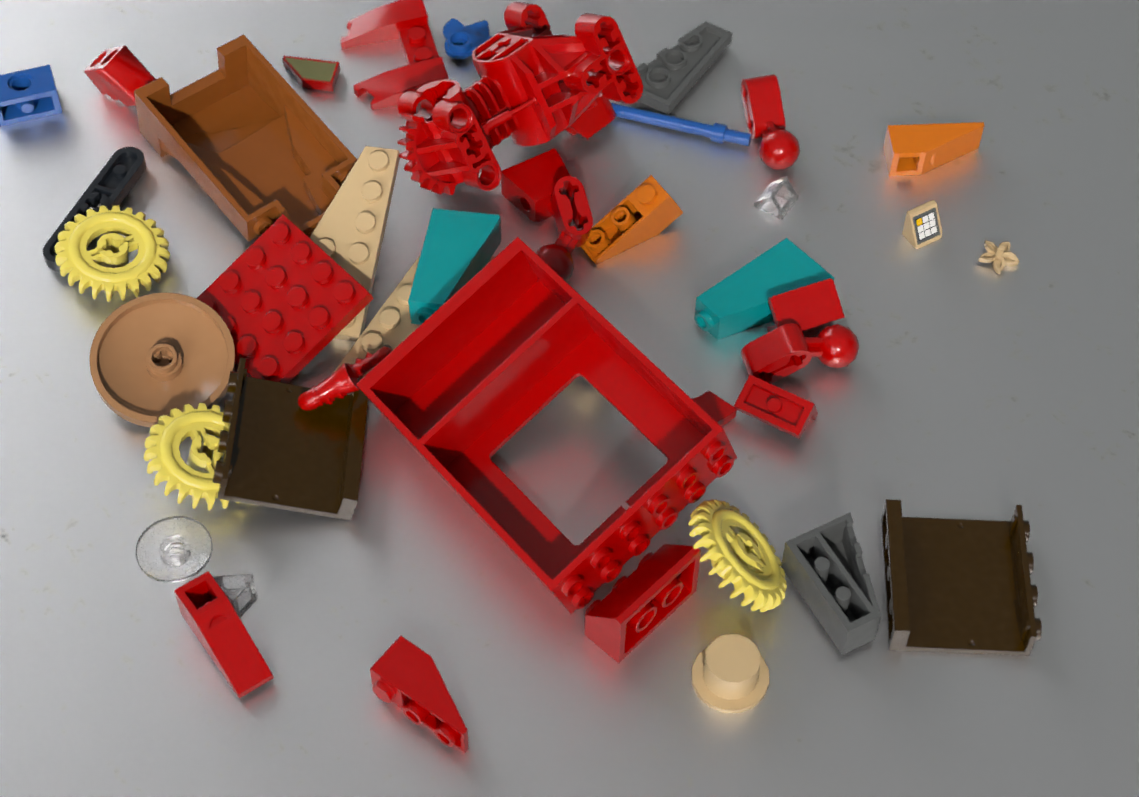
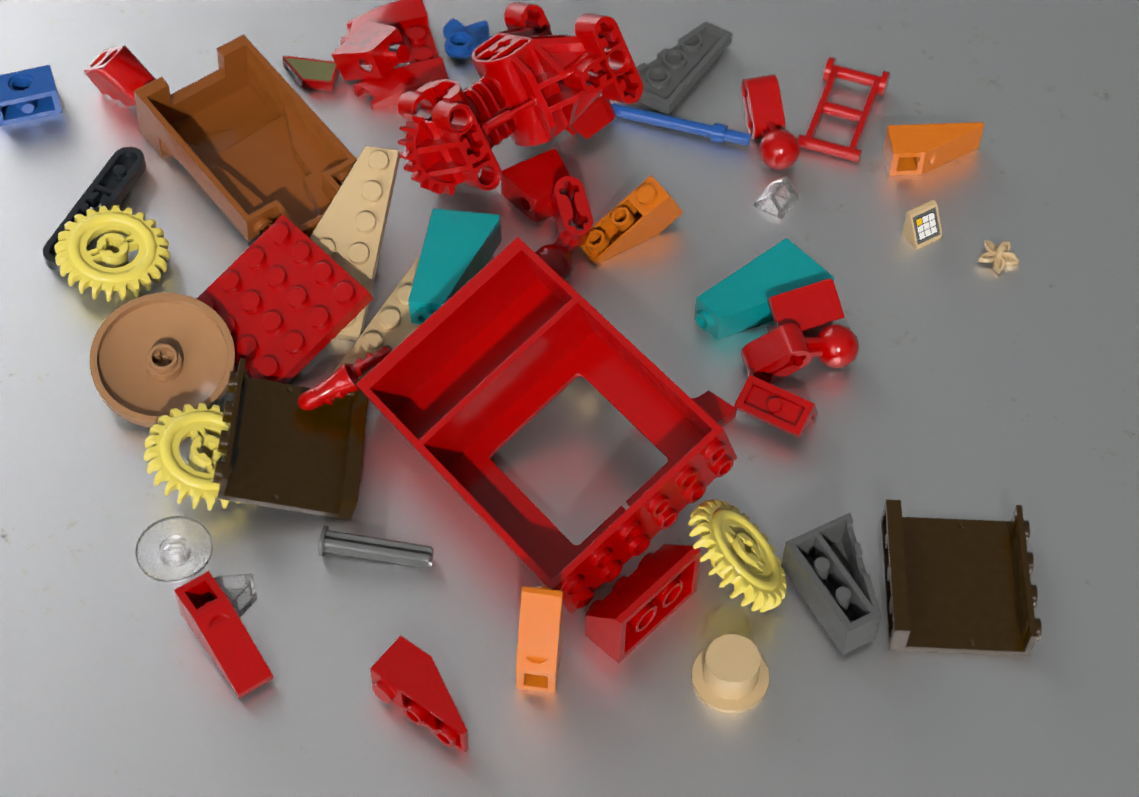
(371, 52): none -> red torso
(375, 548): none -> dark grey axle
(539, 639): none -> orange slope
(831, 73): none -> red piece

